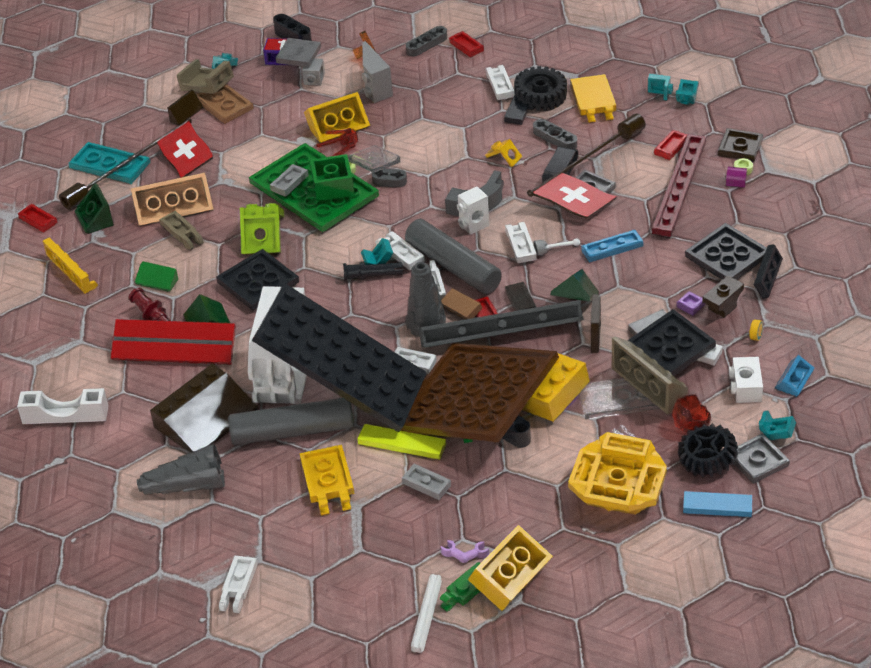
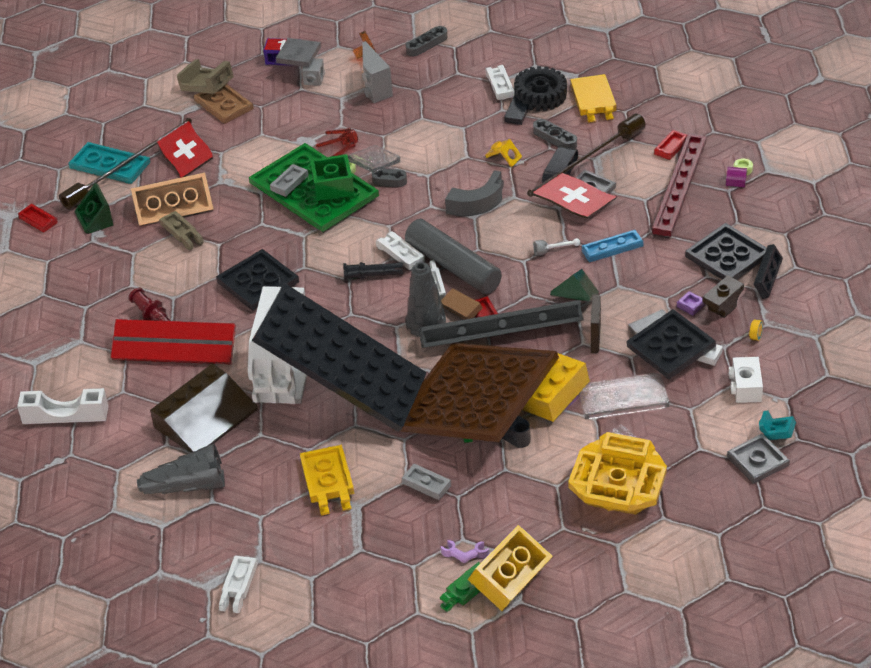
(68, 266): yellow hinge -> none
(156, 276): green slope -> none
(184, 108): dark brown slope -> none
(206, 310): dark green slope -> none
(217, 60): teal bracket -> none
(255, 218): lime bracket -> none
(287, 27): black beam -> none
(290, 421): dark grey cylinder -> none
(336, 115): yellow slope -> none
(380, 253): teal bracket -> none
(402, 441): neon yellow tile -> none
(422, 360): white plate -> none
(426, 613): white axle -> none
(466, 44): red tile -> none
(473, 210): white brick -> none
(519, 296): clear smoke tile -> none
(521, 242): white plate -> none
(646, 375): dark tan slope -> none
(660, 84): teal bracket -> none
(687, 91): teal bracket -> none
(690, 413): clear red hair -> none
(707, 443): black gear -> none
(717, 504): dark azure tile -> none
(740, 144): dark brown tile -> none
(795, 376): dark azure slope -> none

